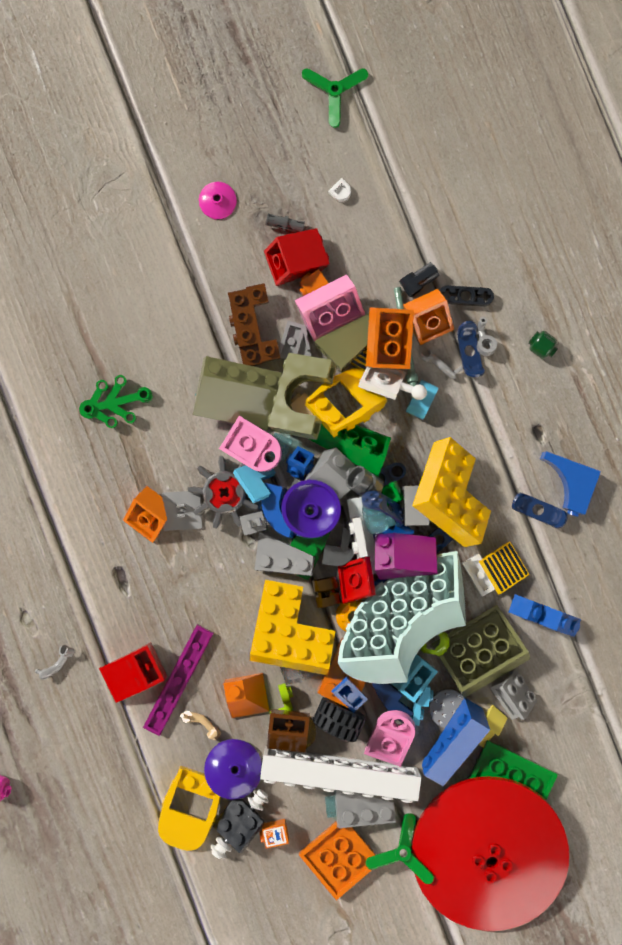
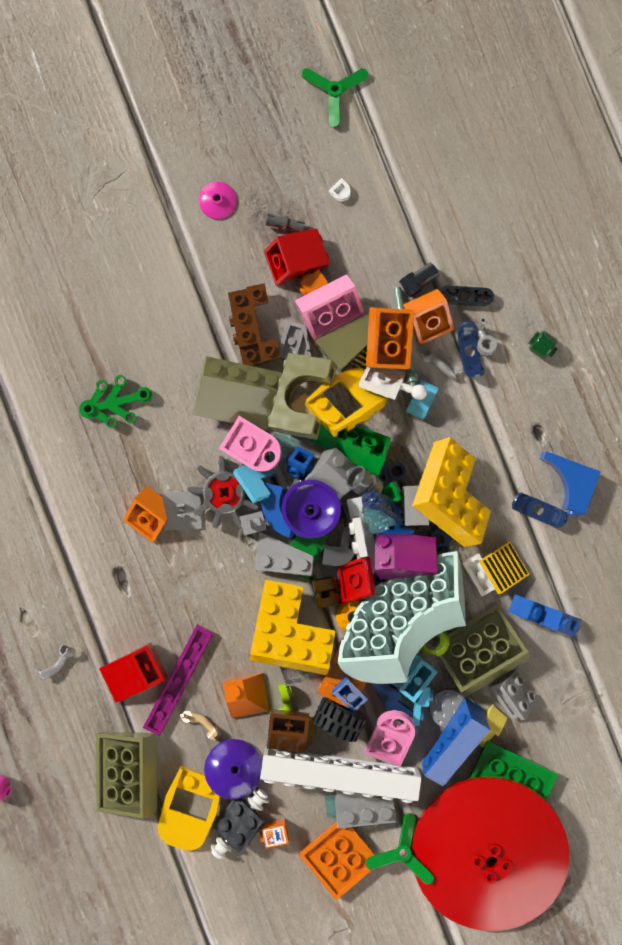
(126, 773): none -> olive slope

